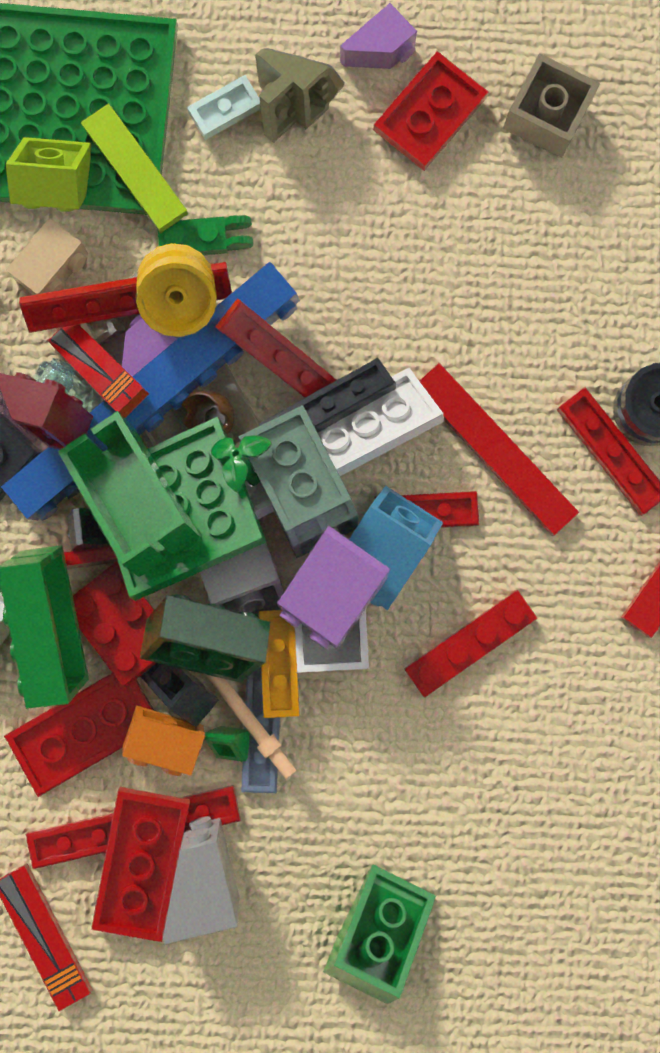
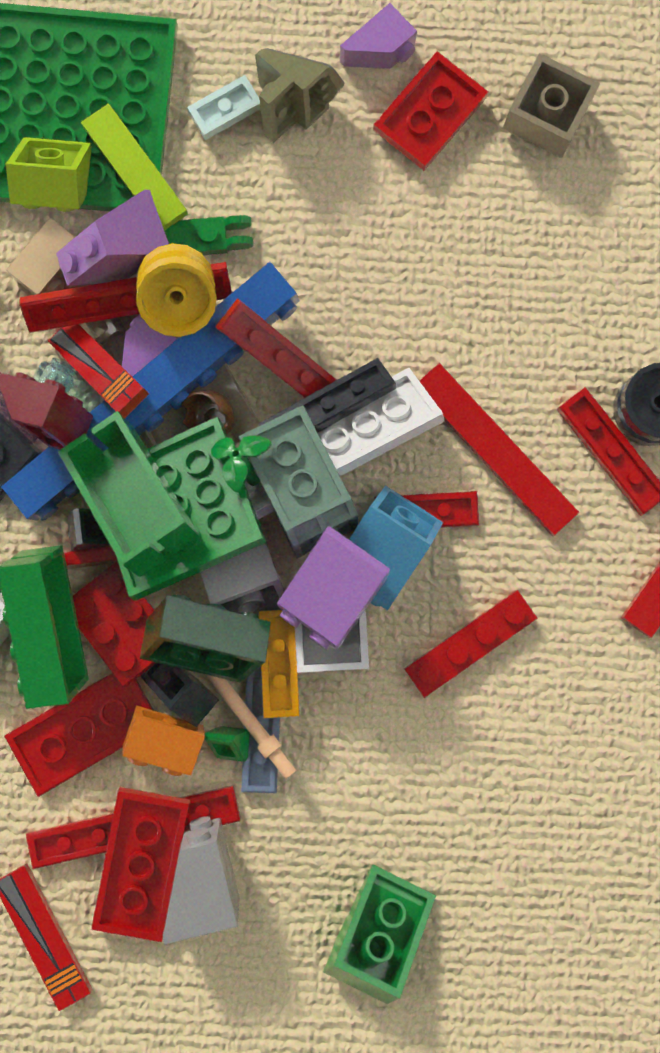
(114, 243): none -> medium lavender slope

